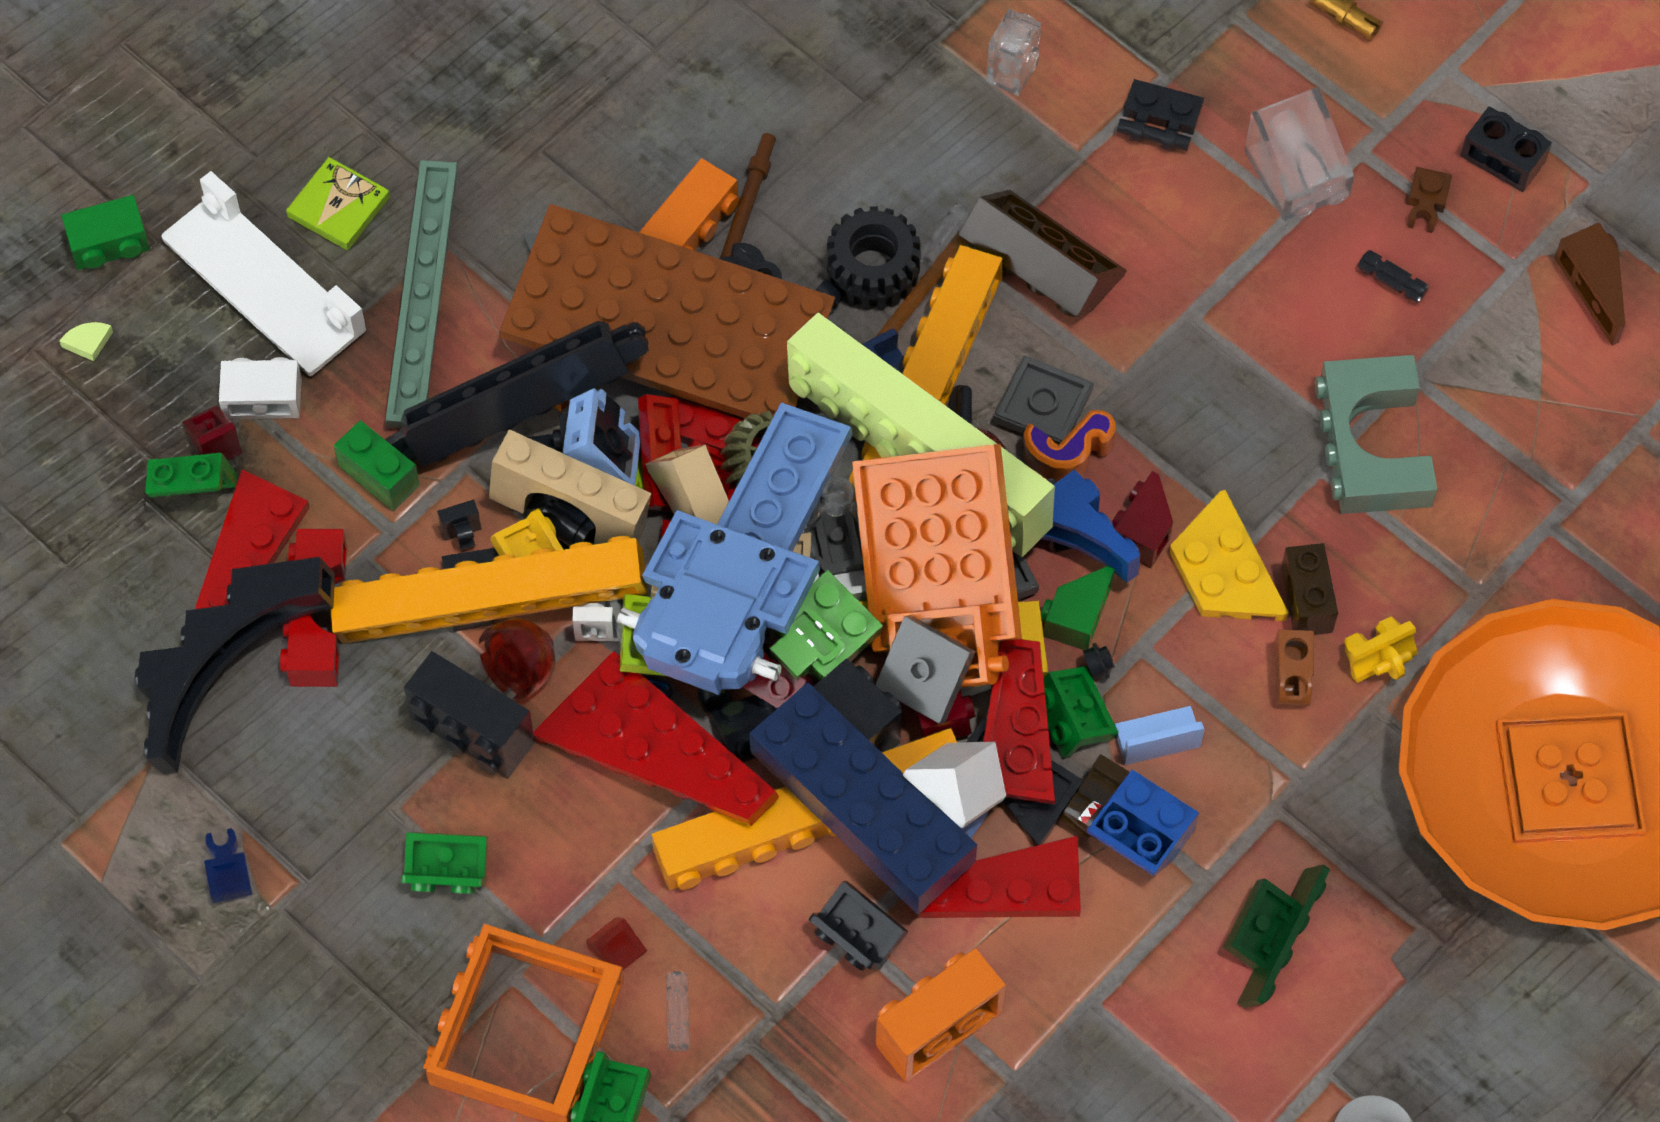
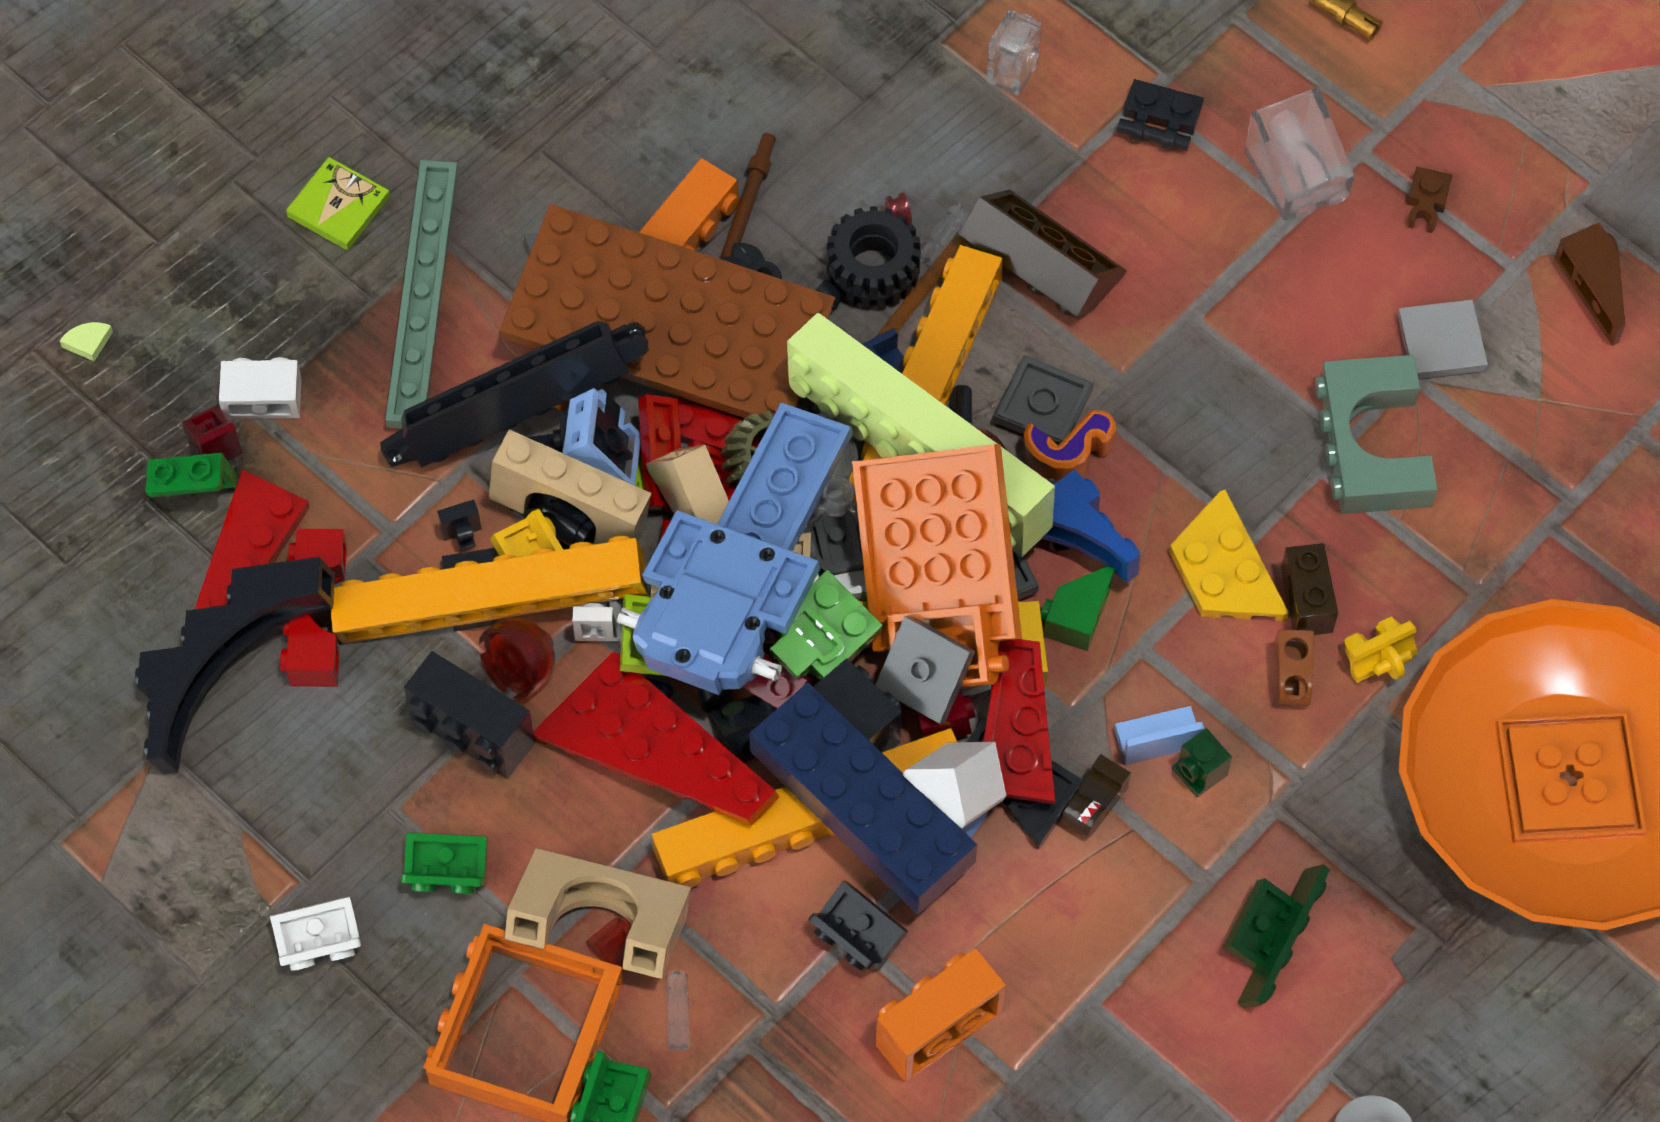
(105, 232): green brick -> none
(228, 872): clear blue plate -> none
(263, 280): white bracket -> none
(315, 933): none -> white bracket
(376, 465): green brick -> none
(561, 883): none -> tan arch
(899, 205): none -> clear red bush
(1016, 884): red wing -> none
(1076, 710): green bracket -> none
(1099, 661): black plate -> none
(1144, 823): blue slope -> none
(1146, 519): dark red slope -> none
(1202, 762): none -> dark green brick
(1393, 276): black axle -> none
(1443, 338): none -> light grey tile
(1502, 155): black brick -> none

